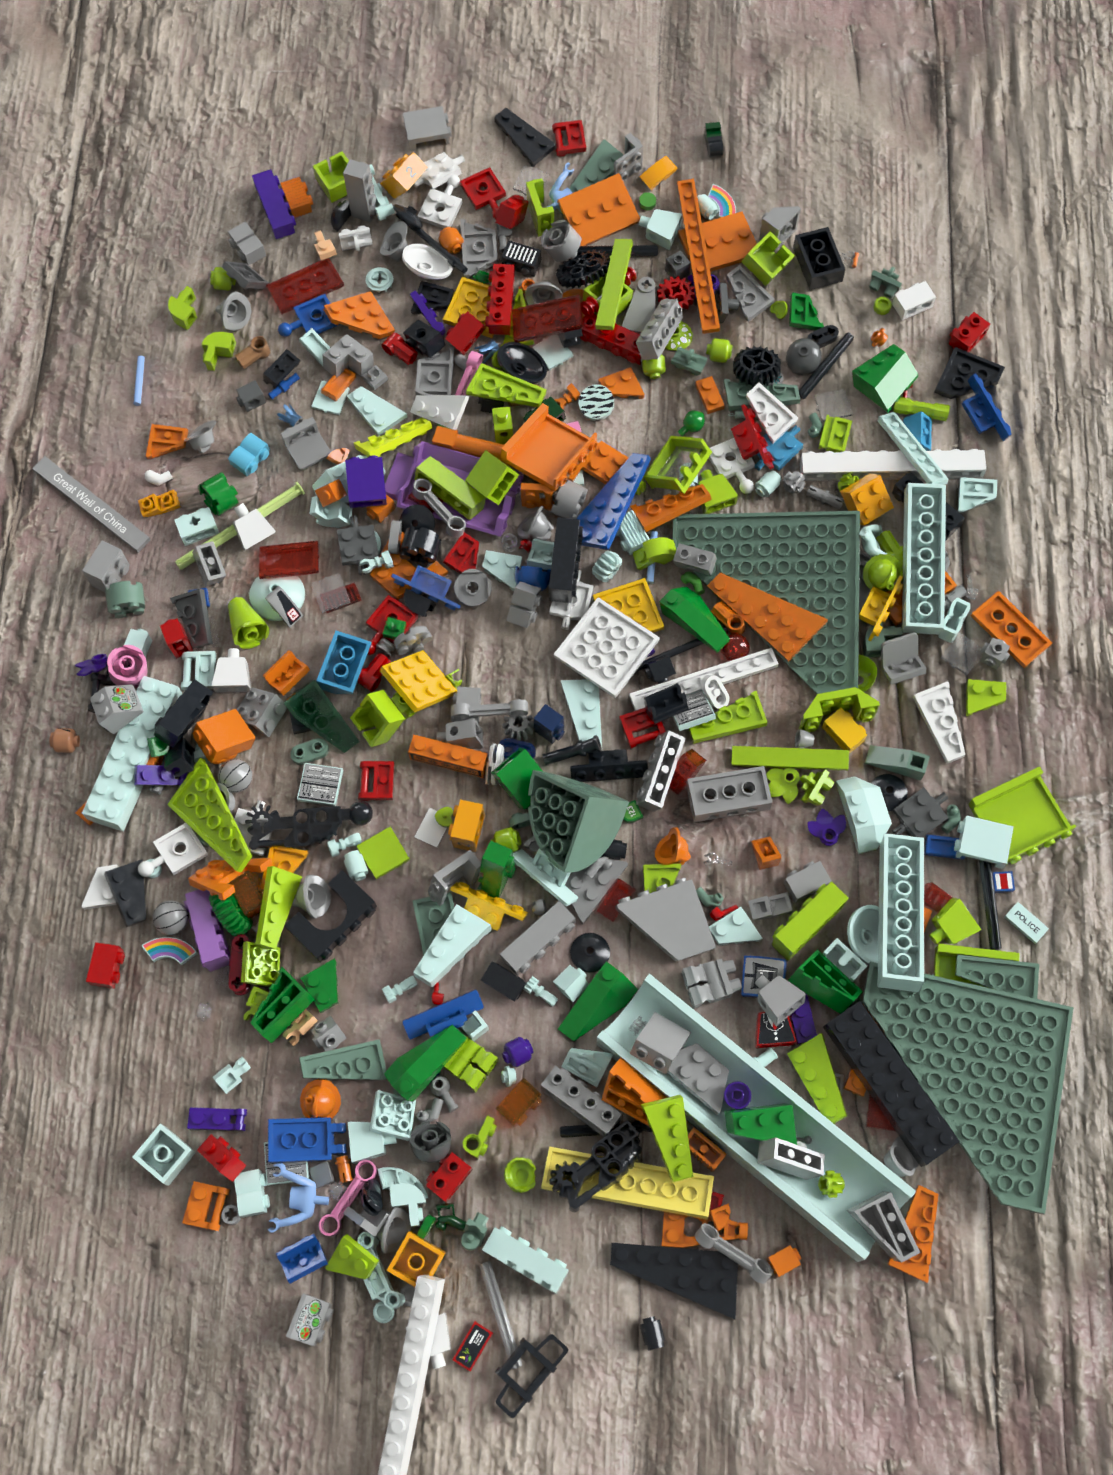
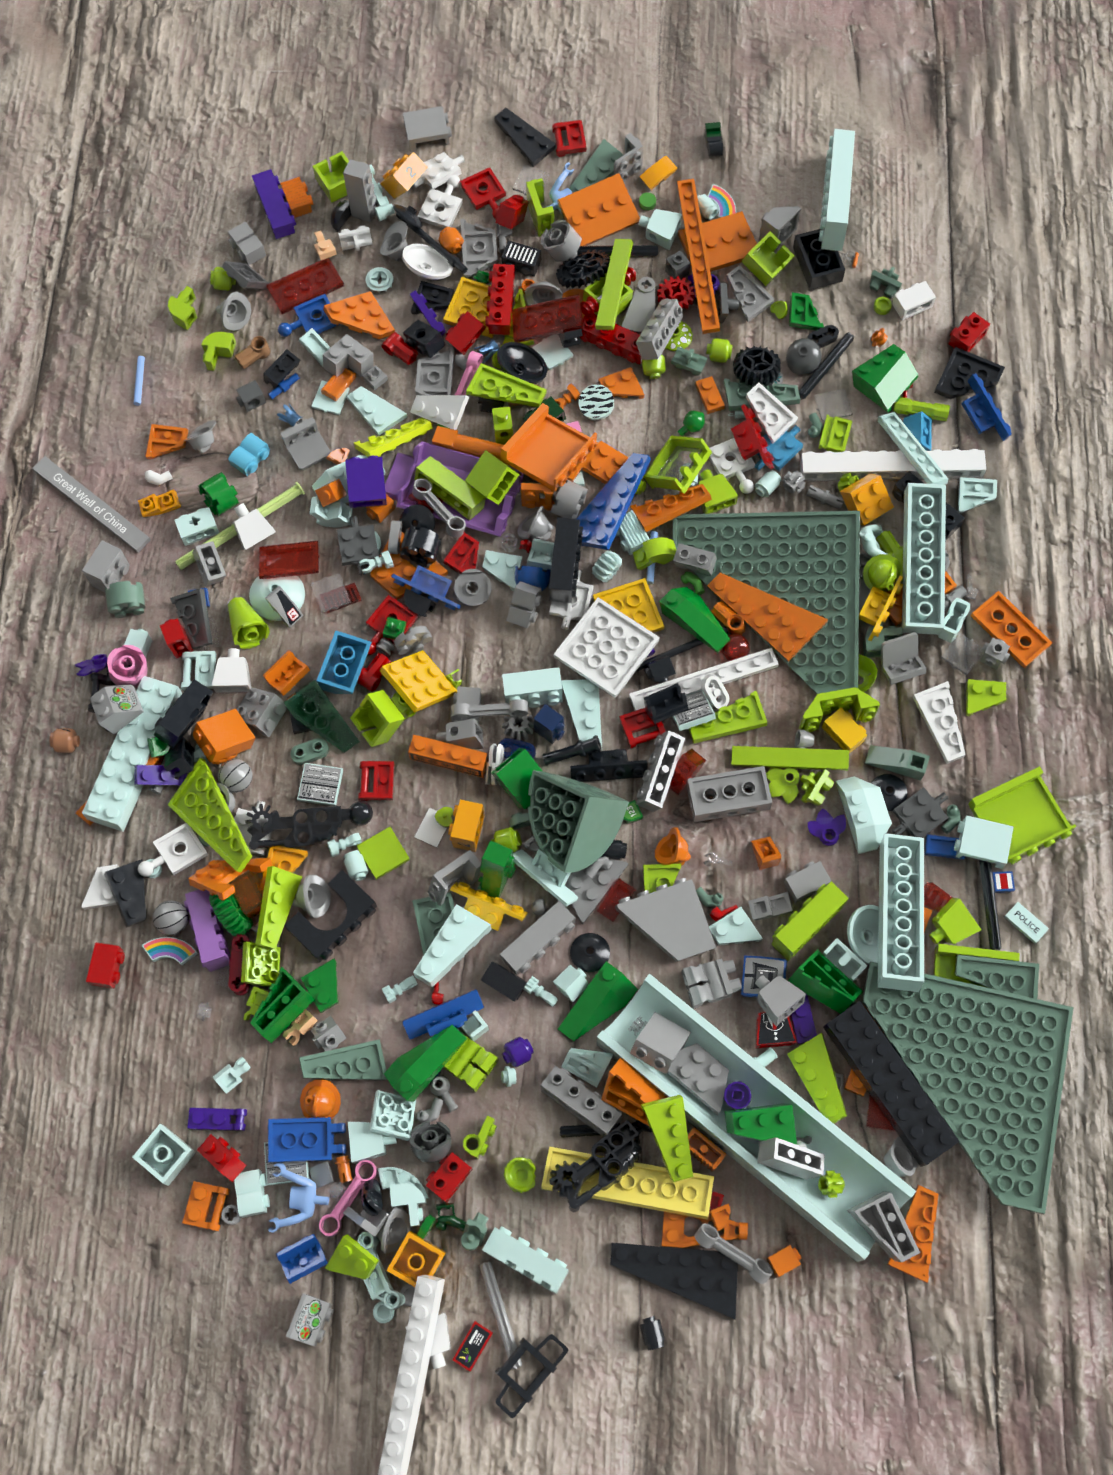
(519, 1103): clear orange brick -> none
(534, 686): none -> light aqua brick
(837, 190): none -> light aqua brick

